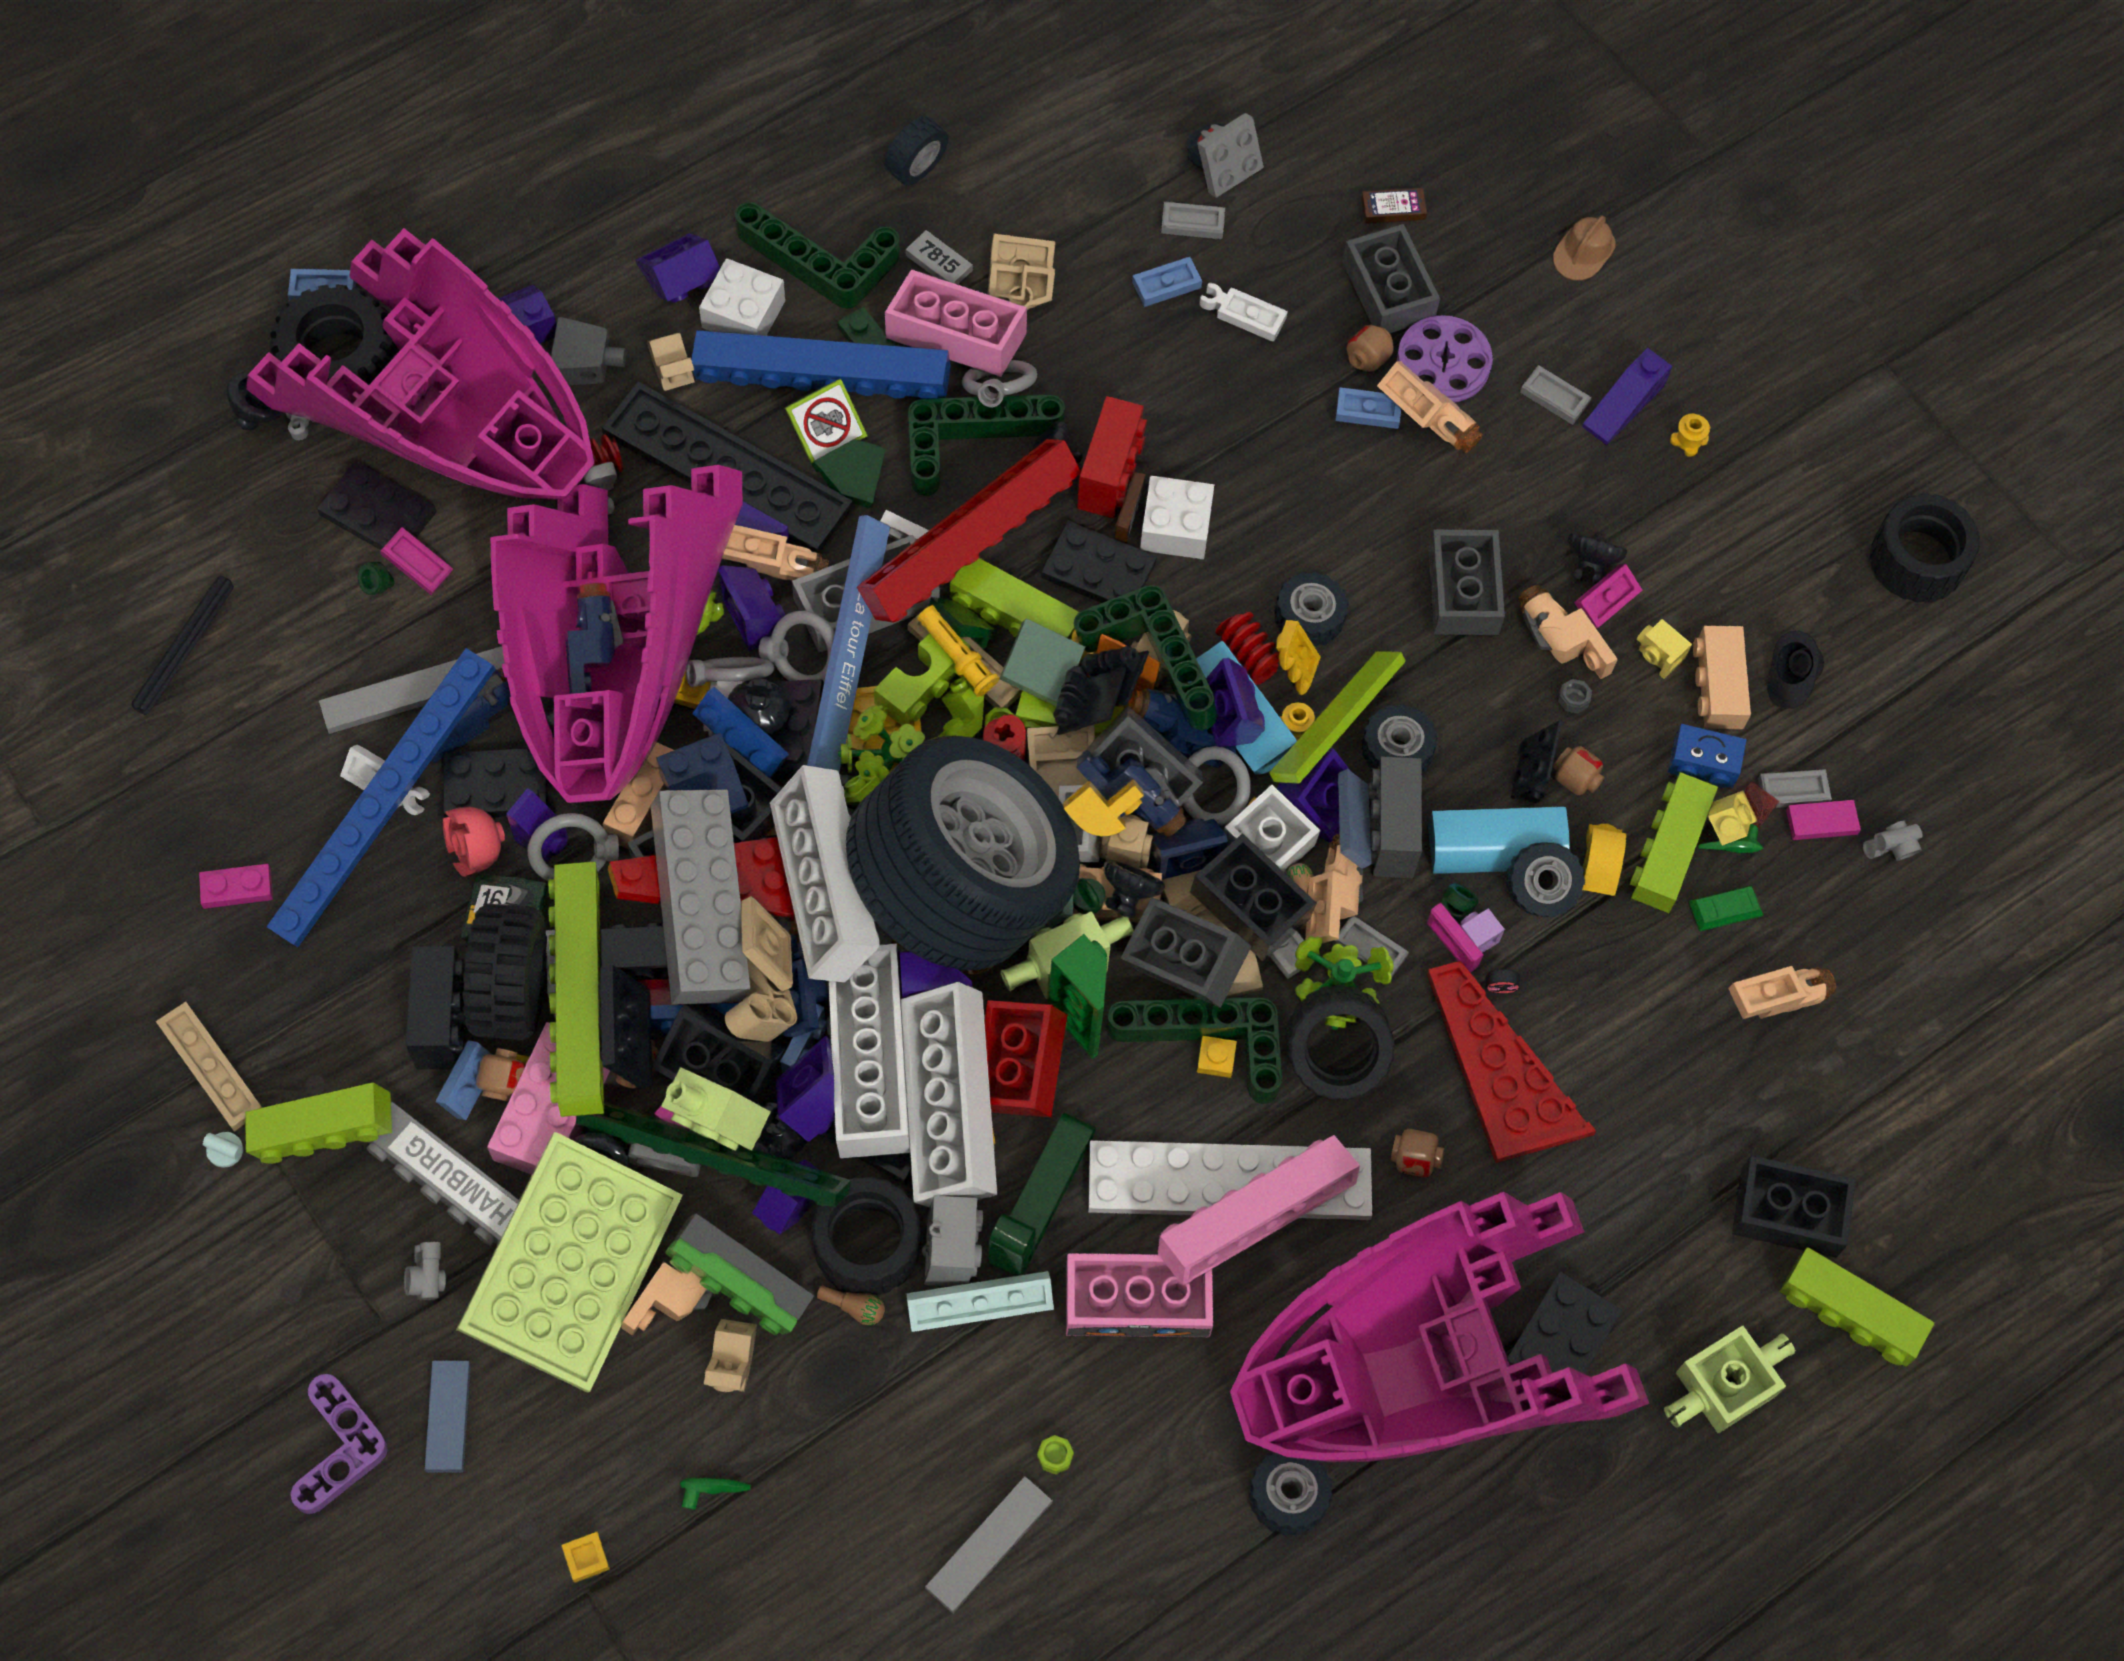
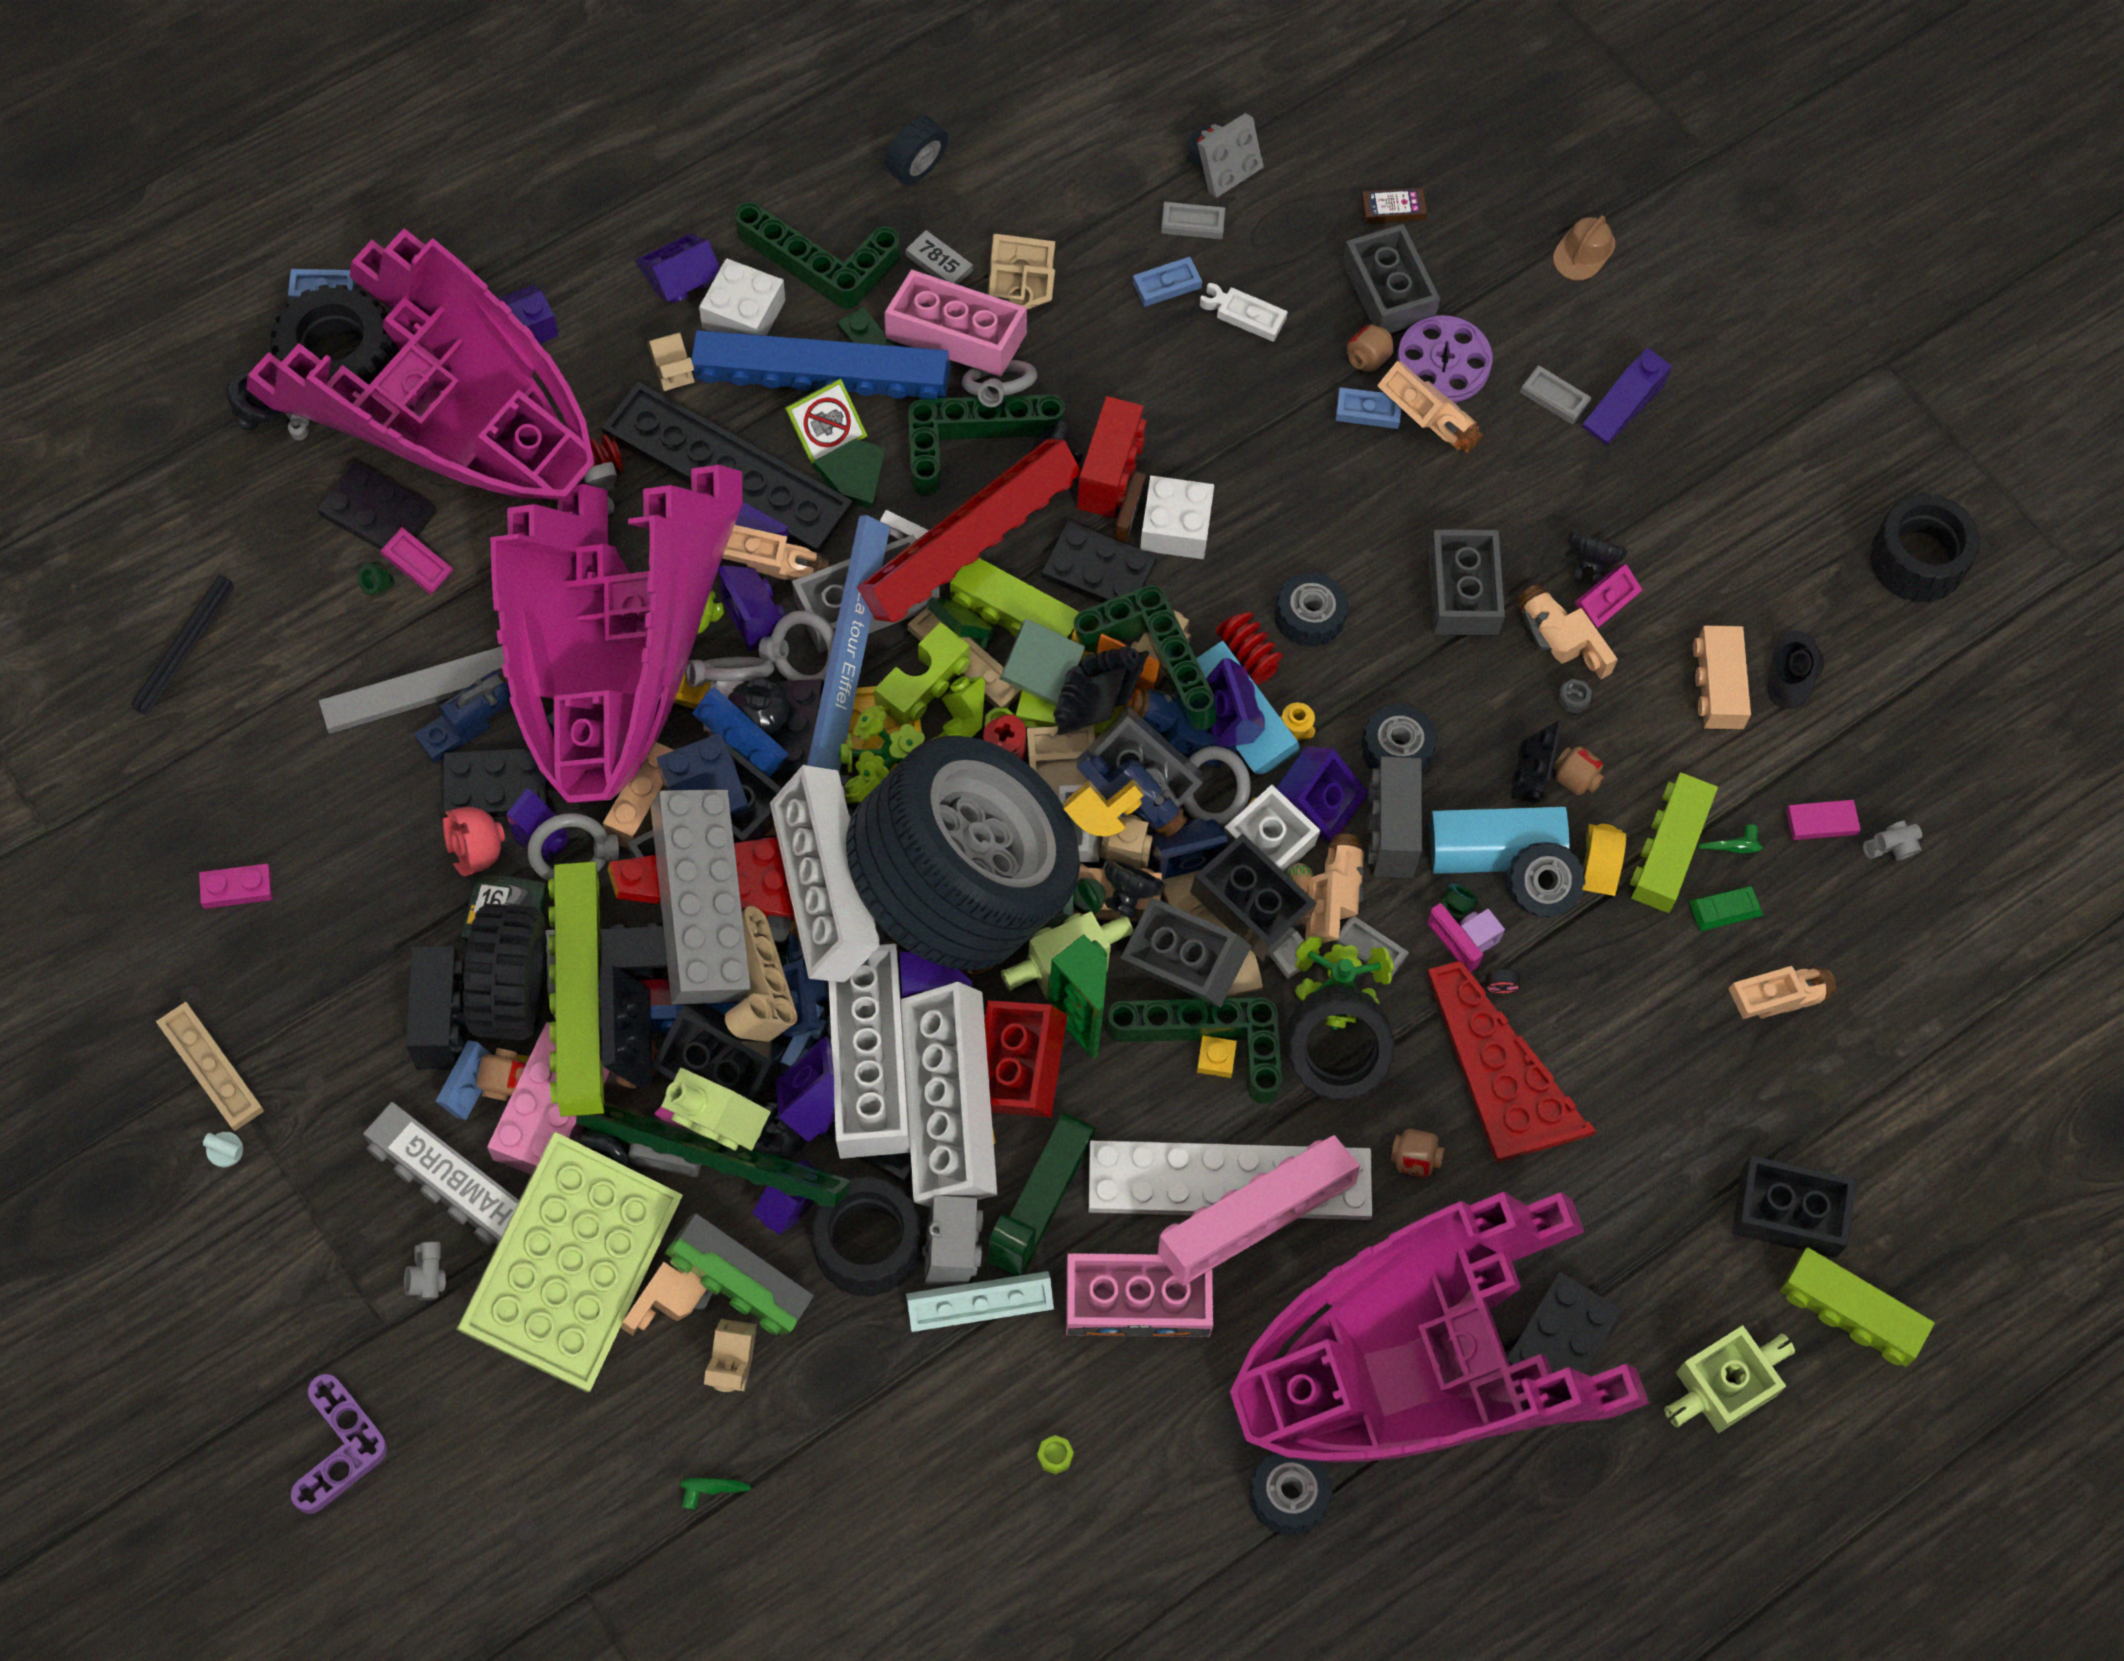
(318, 1123): lime brick -> none
(361, 768): white plate -> none
(381, 798): blue plate -> none
(447, 1416): sand blue tile -> none
(584, 352): dark grey torso -> none
(585, 1557): yellow plate -> none
(595, 640): dark blue plate -> none
(766, 943): tan plate -> none
(863, 1307): medium nougat piece -> none
(967, 662): yellow pin -> none
(988, 1545): light grey tile -> none
(1297, 655): yellow plate -> none
(1337, 717): lime tile -> none
(1354, 818): sand blue tile -> none
(1663, 647): light yellow brick -> none
(1692, 434): yellow brick -> none
(1707, 755): blue brick -> none
(1731, 817): light yellow brick -> none
(1760, 802): clear red tile -> none
(1797, 787): light grey tile -> none

